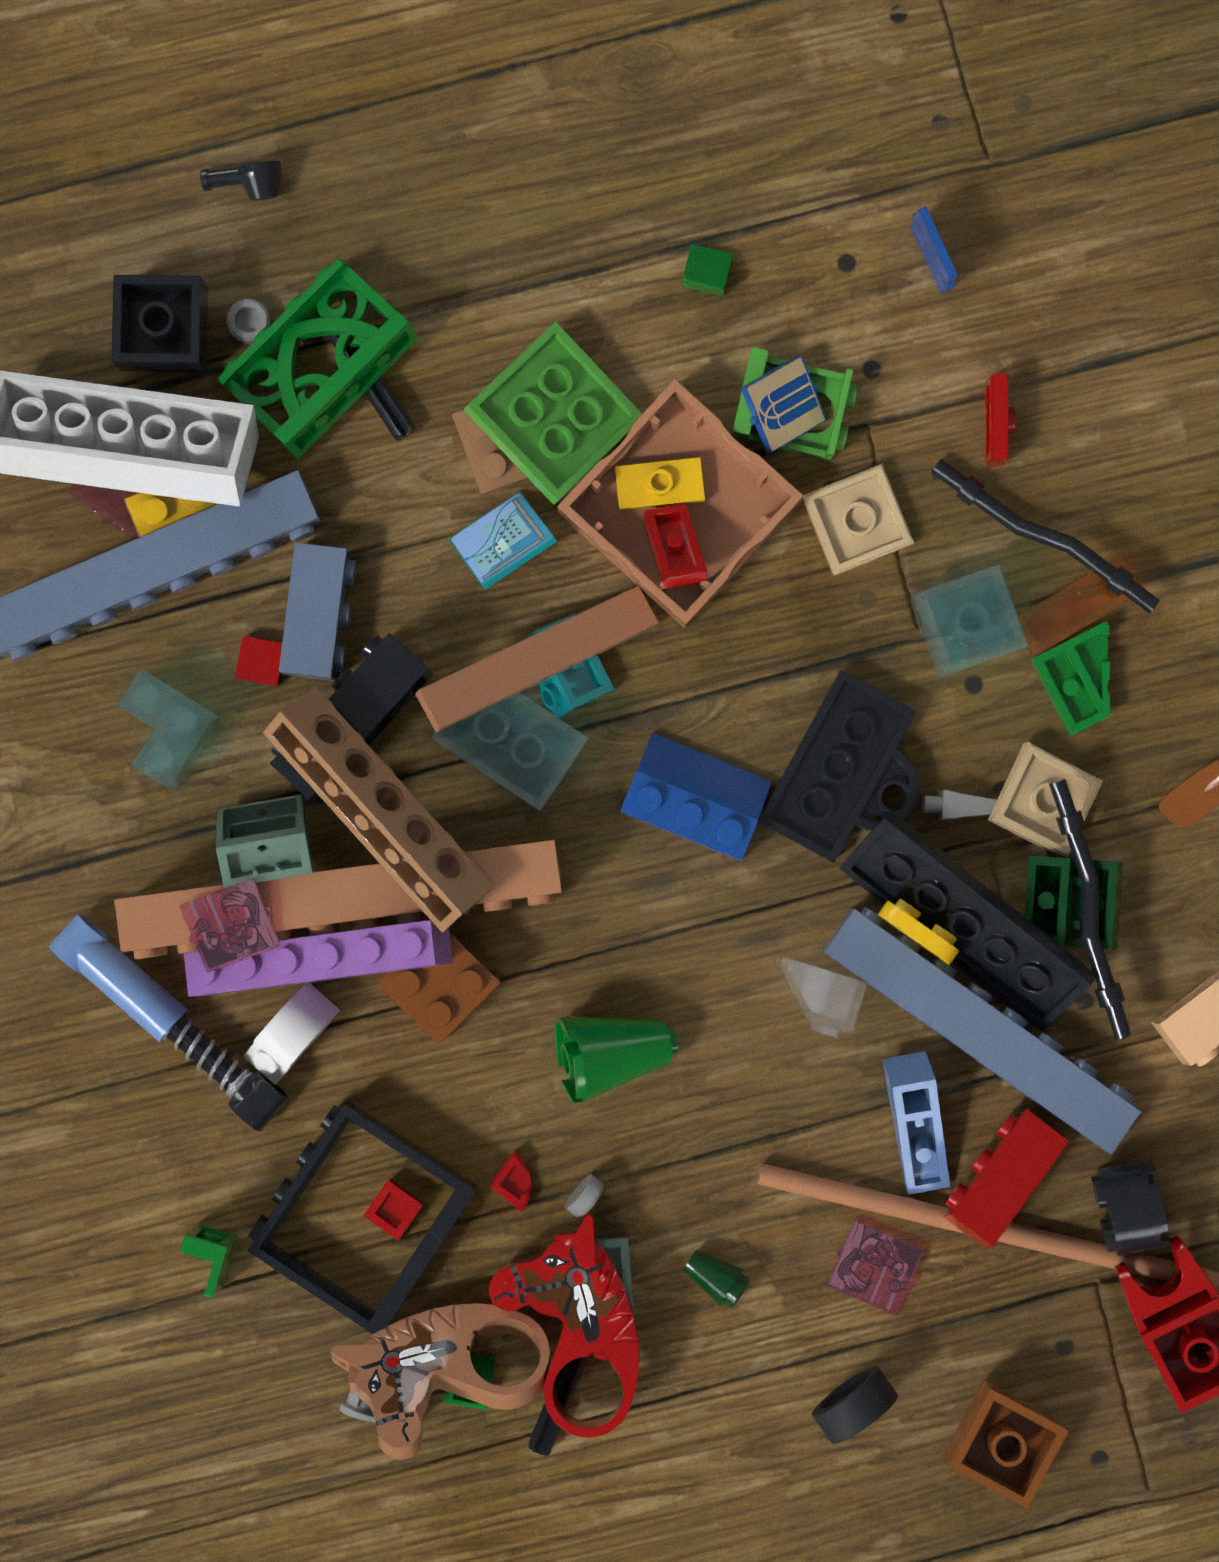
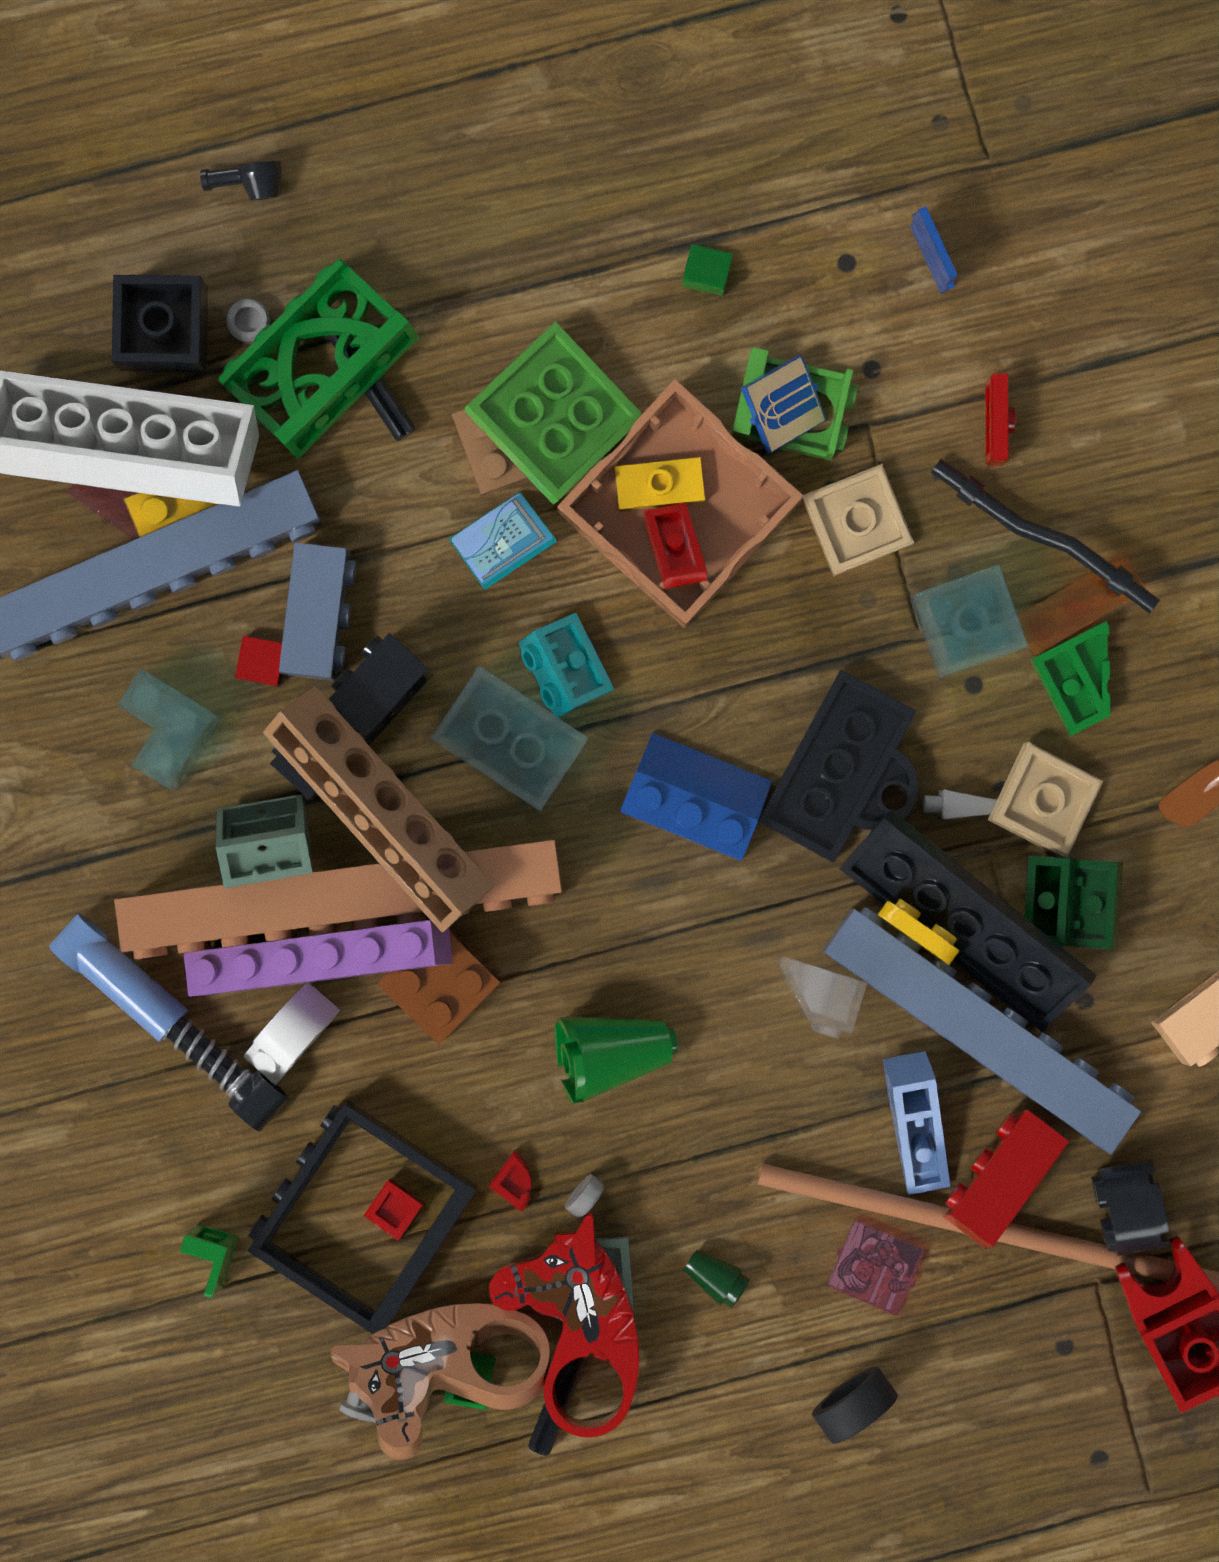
(230, 925): clear pink piece -> none
(536, 659): nougat tile -> none
(1005, 1444): dark orange brick -> none
(1108, 992): black bar -> none

